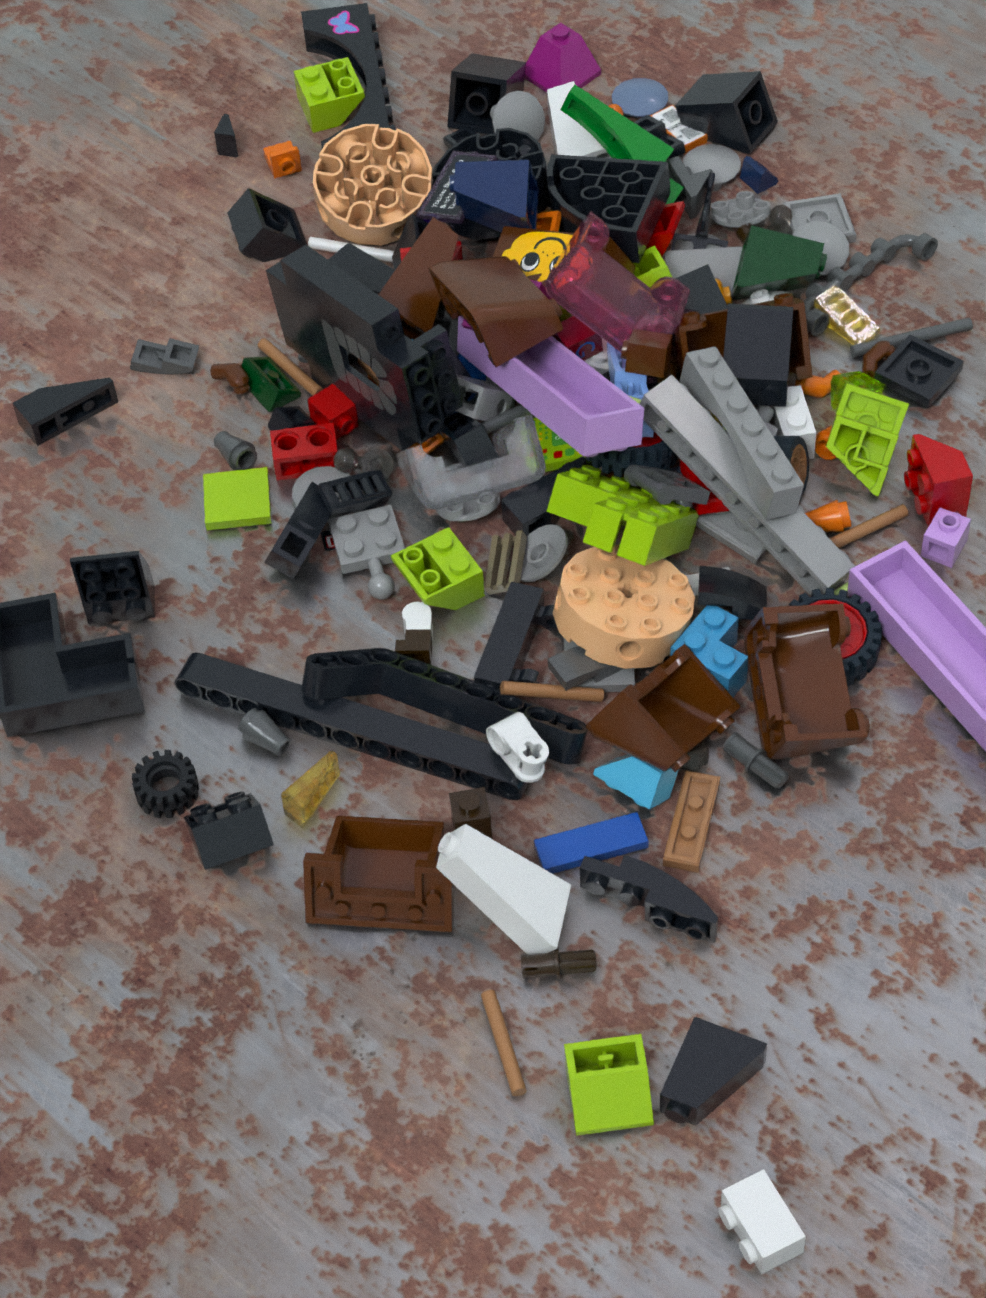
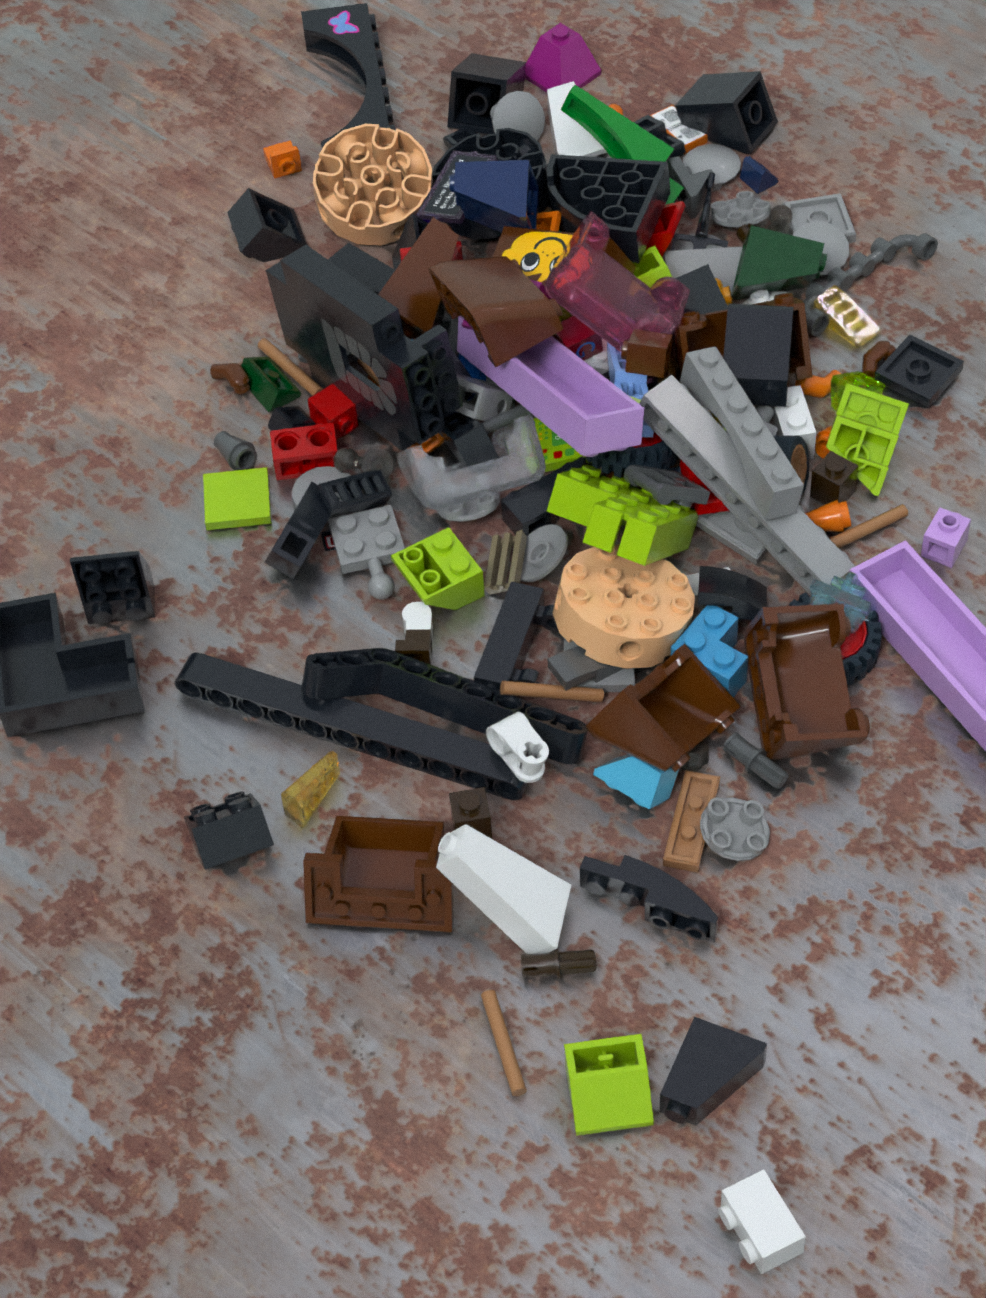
(61, 407): black slope -> none
(155, 358): dark grey slope -> none
(171, 799): black tyre -> none
(225, 138): black slope -> none
(263, 731): dark grey cone -> none
(328, 93): lime slope -> none
(335, 246): white bar -> none
(596, 841): blue tile -> none
(640, 97): sand blue dish -> none
(735, 828): none -> light grey dish
(833, 479): none -> dark brown brick
(854, 607): none -> clear light blue hips
(923, 334): dark grey bar -> none
(937, 477): red slope -> none

